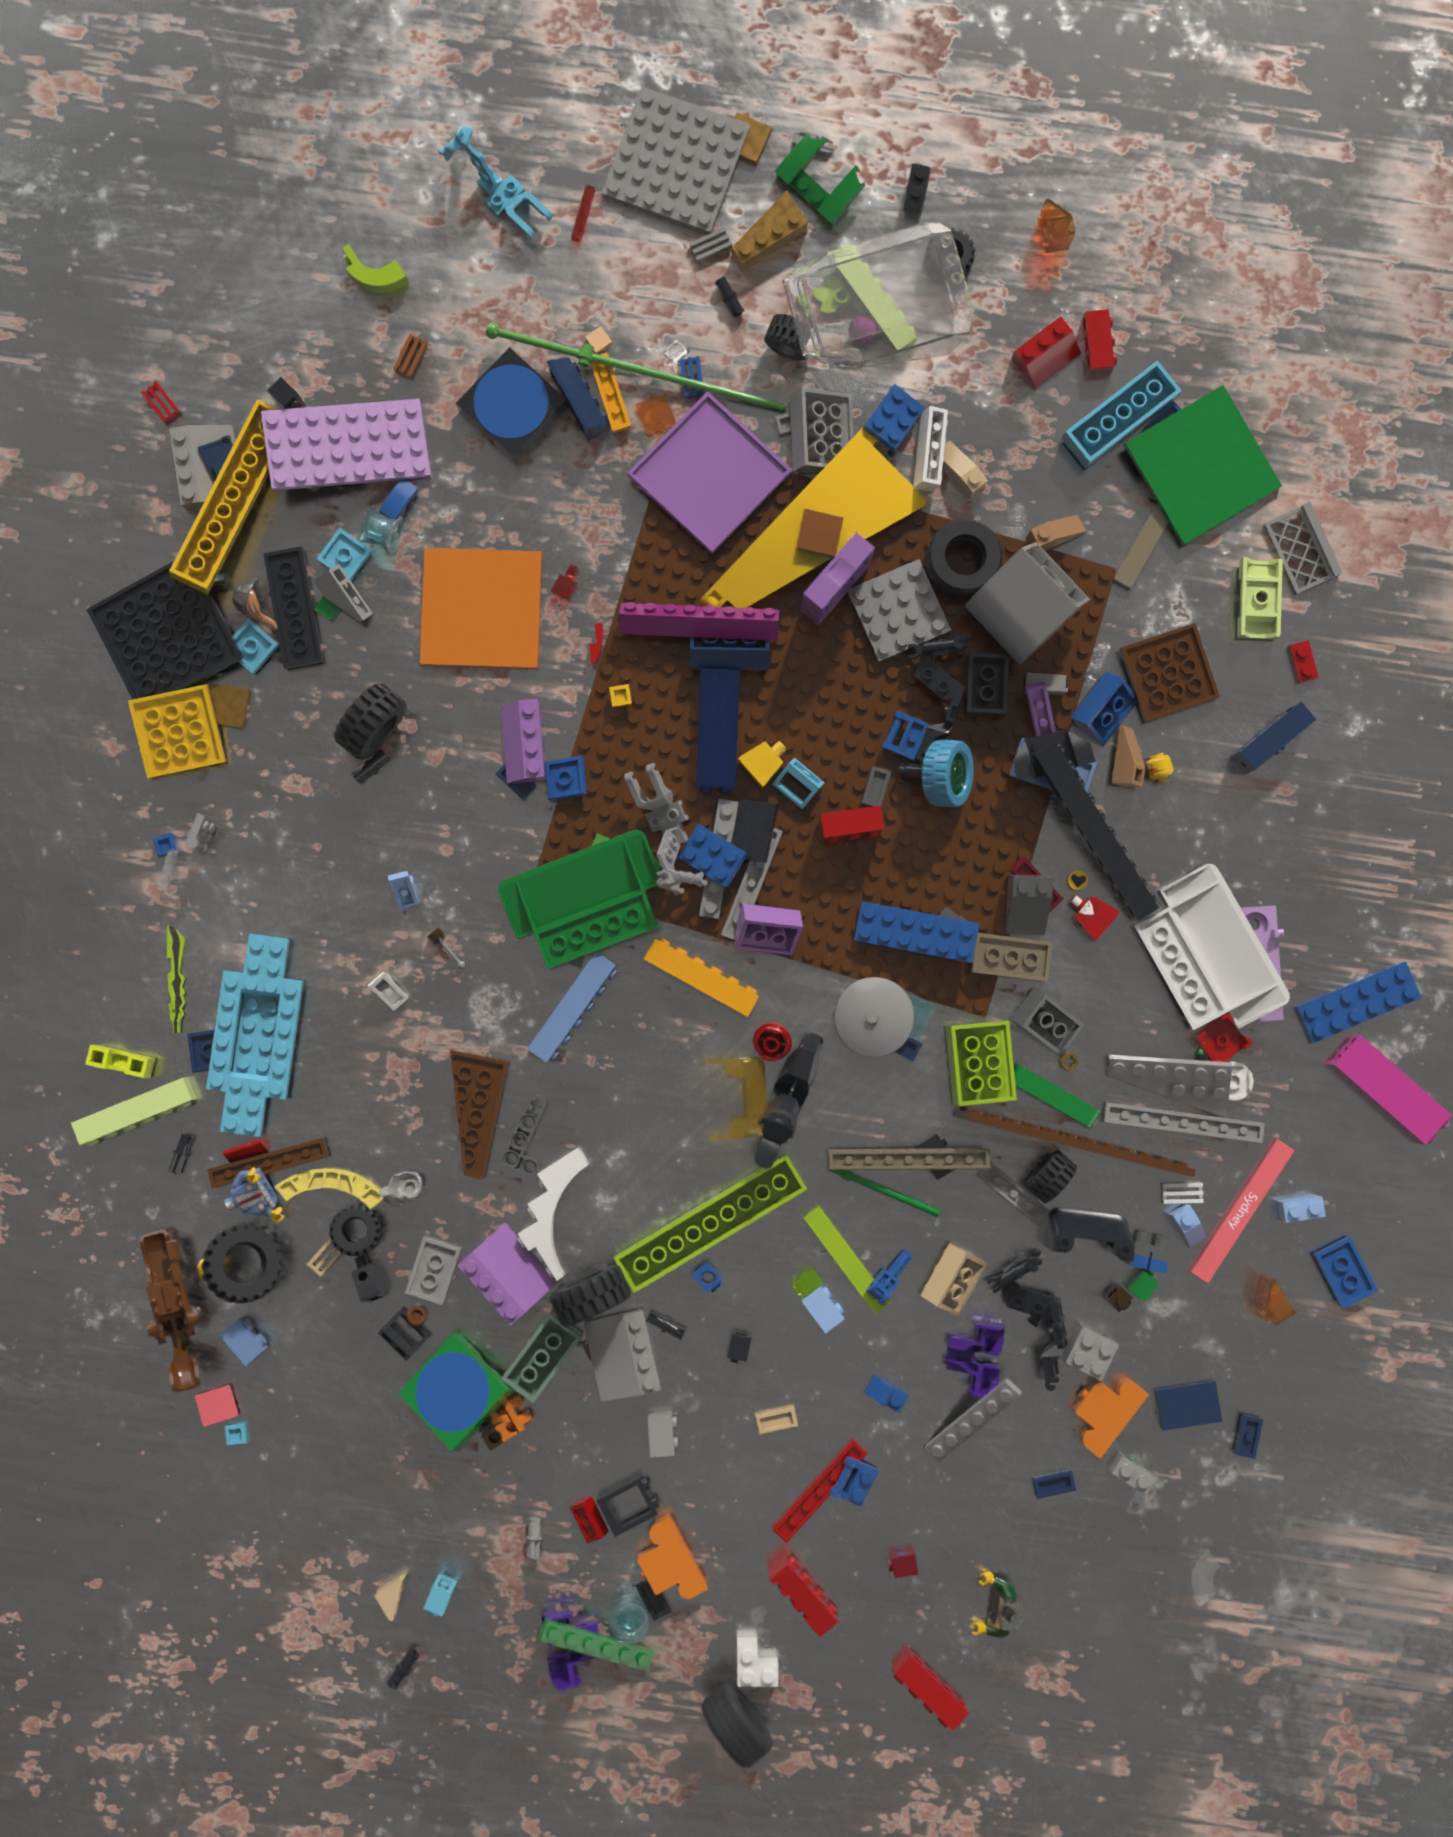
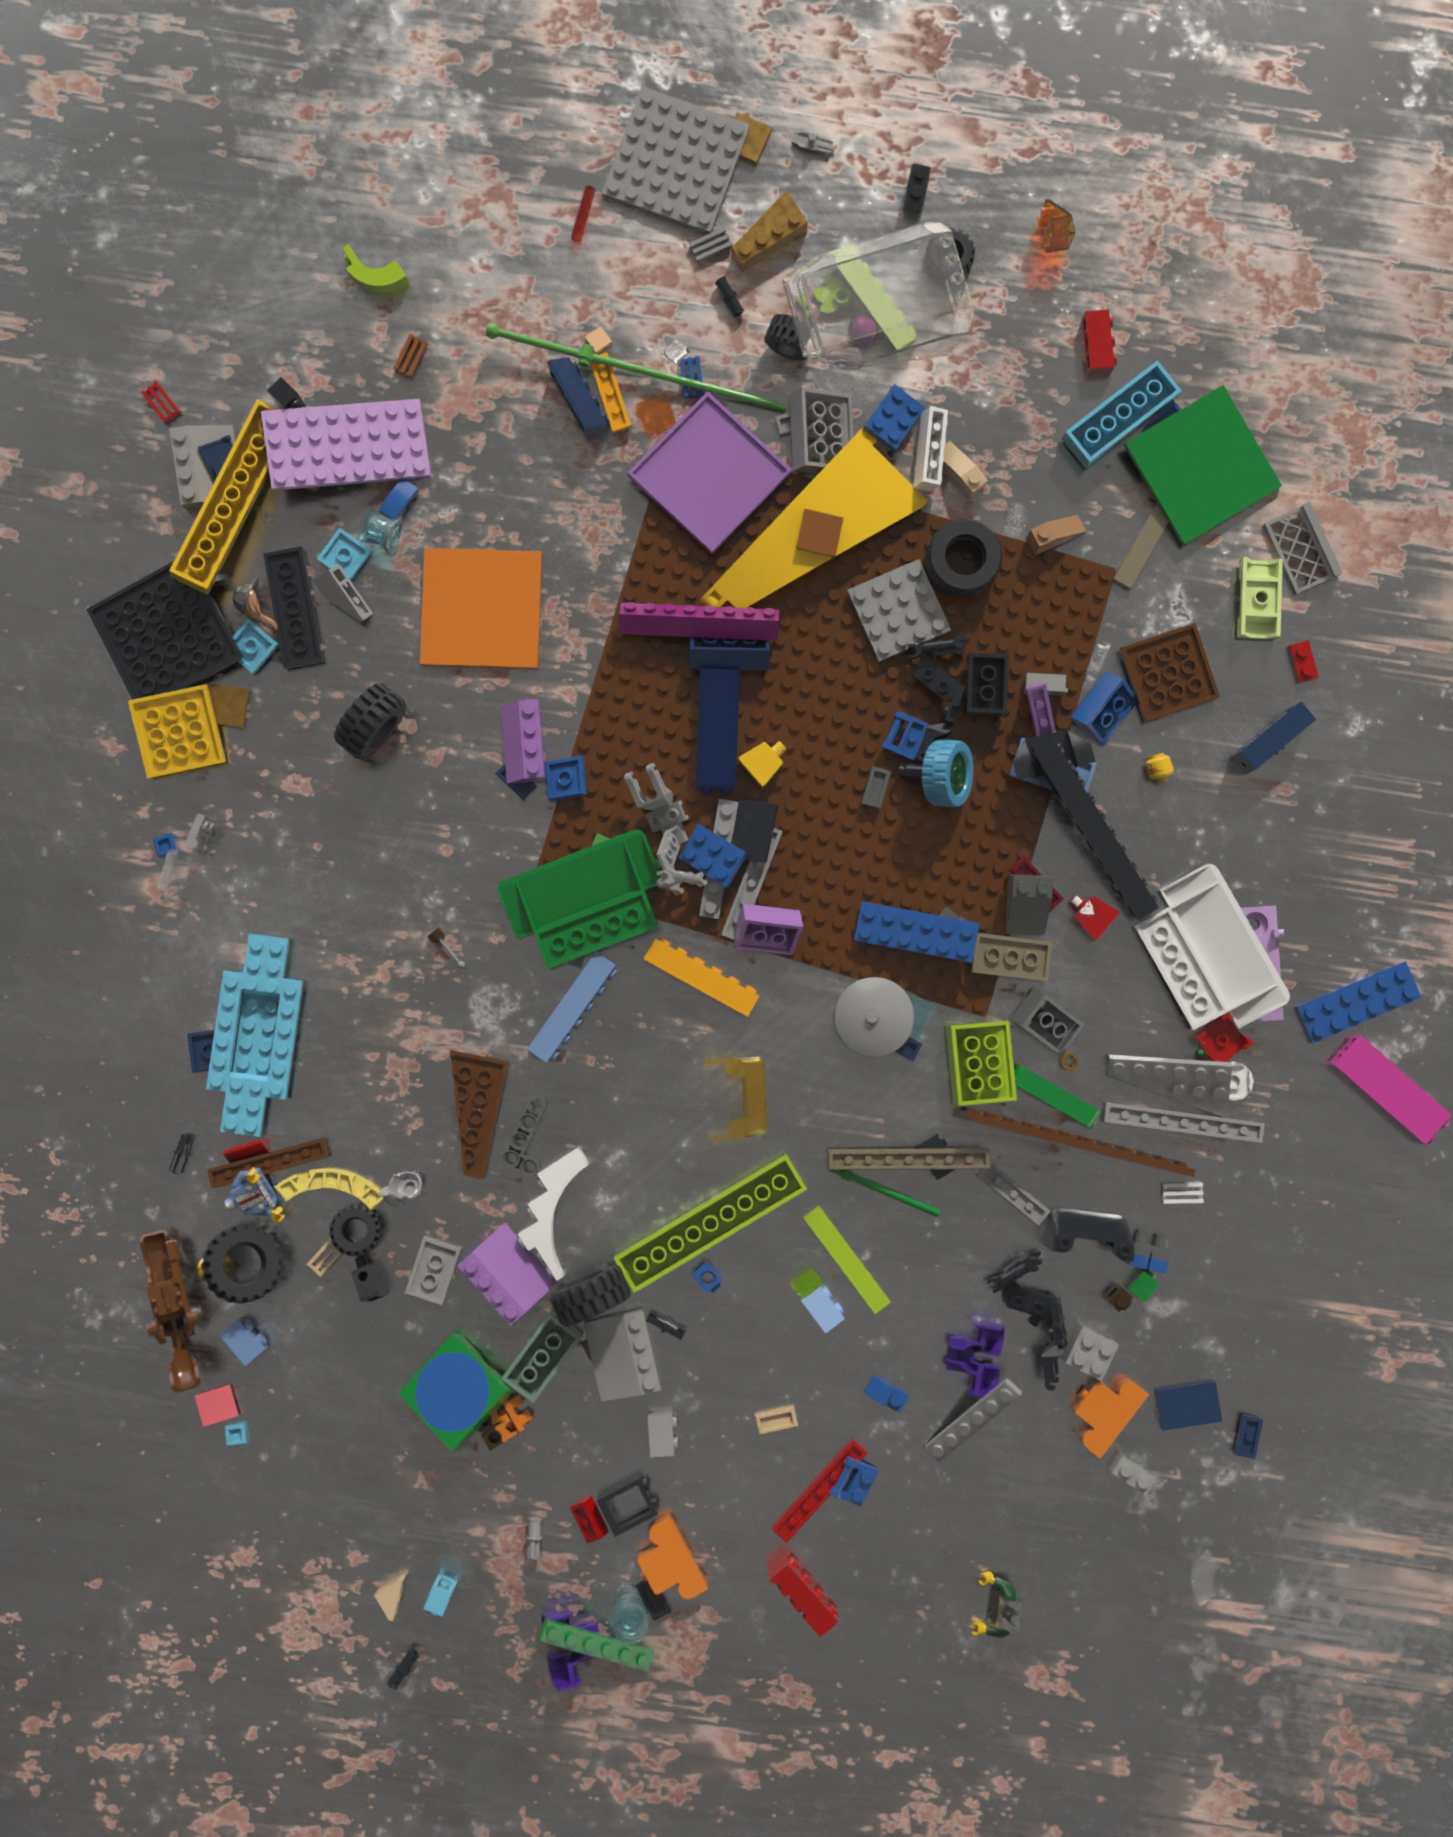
(120, 1060): neon yellow arch -> none
(132, 1111): yellowish green brick -> none
(175, 950): lime sword -> none
(327, 608): green tile -> none
(369, 765): black pin -> none
(388, 990): white slope -> none
(397, 1341): black tile -> none
(404, 889): light blue slope -> none
(415, 1316): reddish brown tile -> none
(502, 194): medium azure piece -> none
(512, 404): blue tile -> none
(565, 585): clear red plate -> none
(596, 648): red slope -> none
(620, 695): yellow plate -> none
(736, 1725): black tyre -> none
(739, 1347): black brick -> none
(754, 1670): white brick -> none
(772, 1041): red cone -> none
(787, 1098): black piece -> none
(793, 173): green wedge -> none
(802, 774): medium azure tile -> none
(837, 579): medium lavender tile -> none
(851, 824): red brick -> none
(886, 1280): blue connector -> none
(903, 1563): dark red brick -> none
(931, 1690): red brick -> none
(953, 1279): tan slope -> none
(1026, 602): light grey brick -> none
(1047, 352): red slope -> none
(1051, 1176): black tyre -> none
(1054, 1484): dark blue tile -> none
(1077, 880): yellow tile -> none
(1128, 764): medium nougat slope -> none
(1188, 1224): light blue slope -> none
(1242, 1210): coral tile -> none
(1271, 1301): clear orange slope -> none
(1300, 1208): light blue brick -> none
(1345, 1272): blue plate -> none

